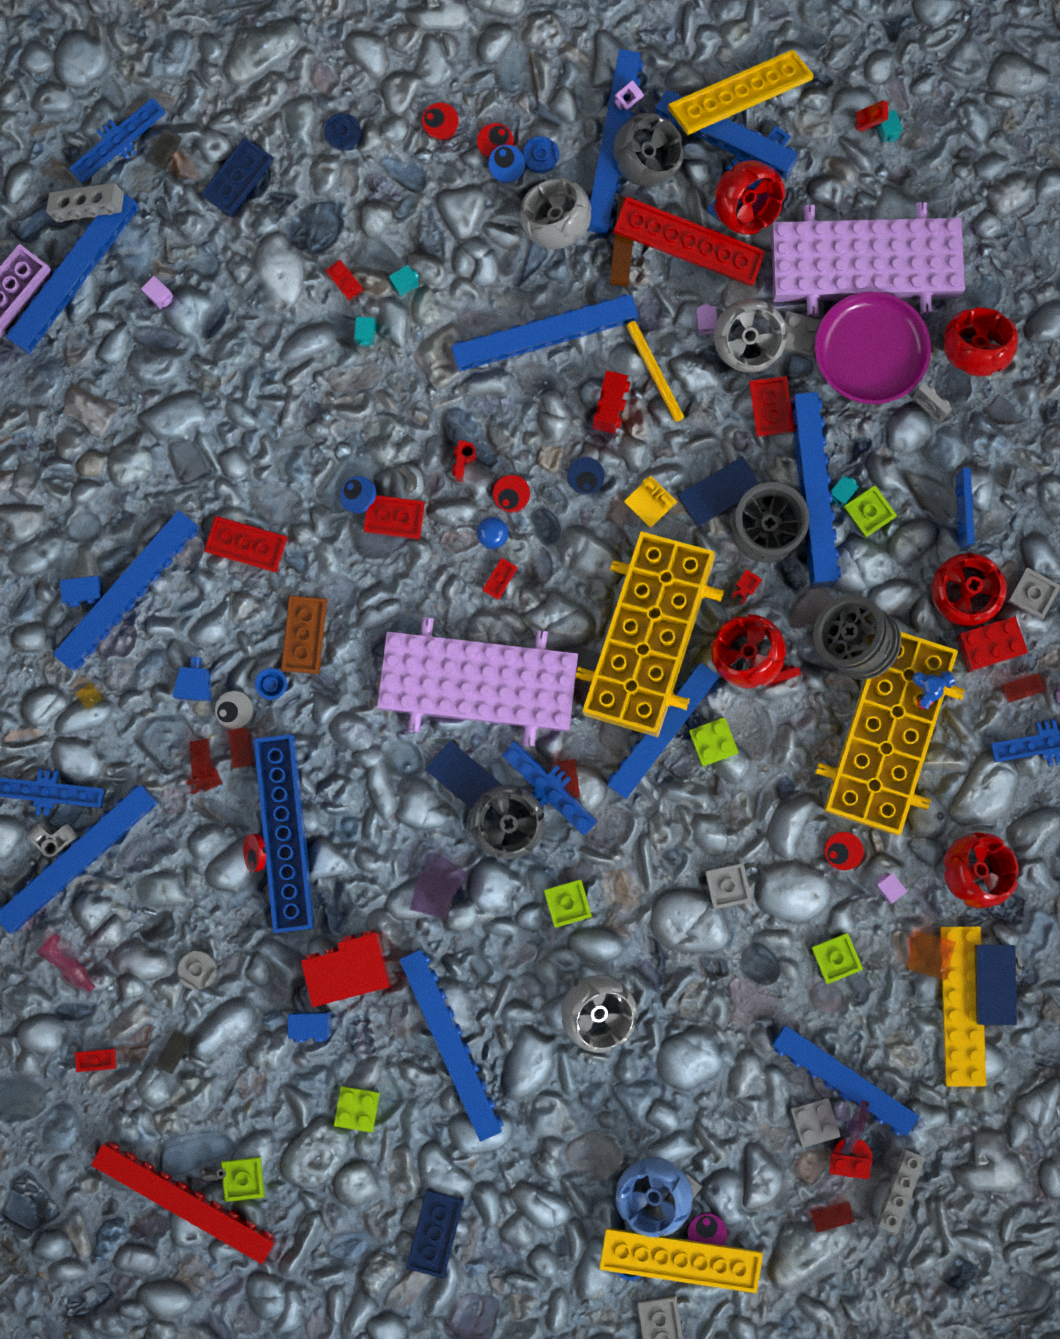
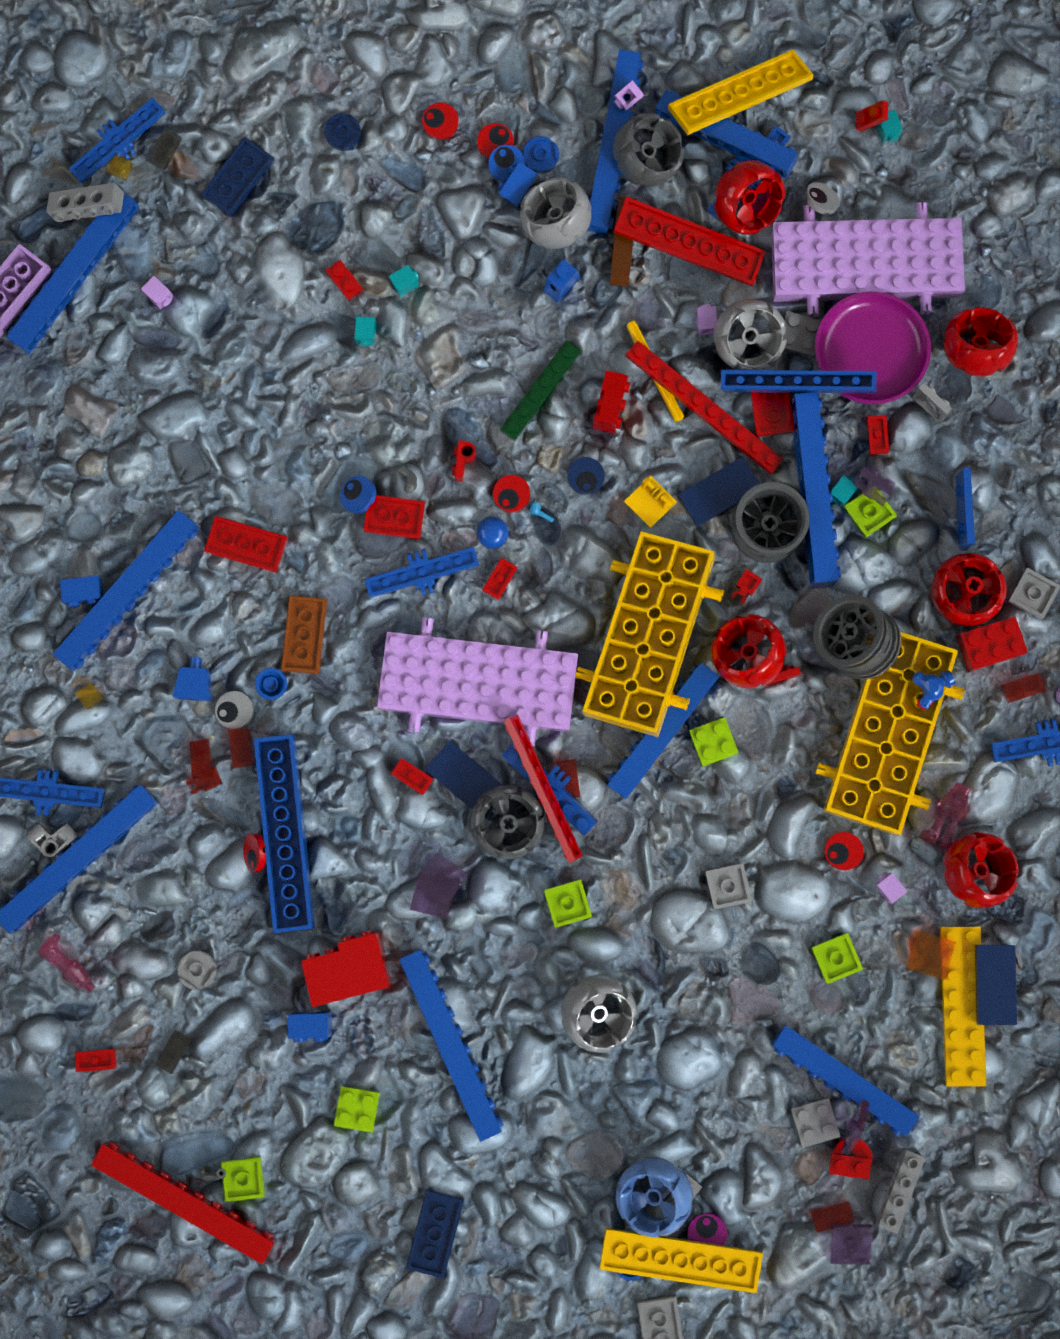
(120, 168): none -> clear yellow plate
(412, 776): none -> red plate
(422, 572): none -> blue hinge
(517, 184): none -> blue brick
(535, 510): none -> dark azure hand
(540, 390): none -> dark green plate
(543, 788): none -> red plate
(545, 332): blue brick -> none
(562, 278): none -> blue torso
(704, 407): none -> red plate
(798, 381): none -> blue brick
(822, 198): none -> light grey tile
(851, 1244): none -> clear purple plate
(876, 482): none -> clear purple plate
(877, 434): none -> red plate
(954, 805): none -> clear pink piece

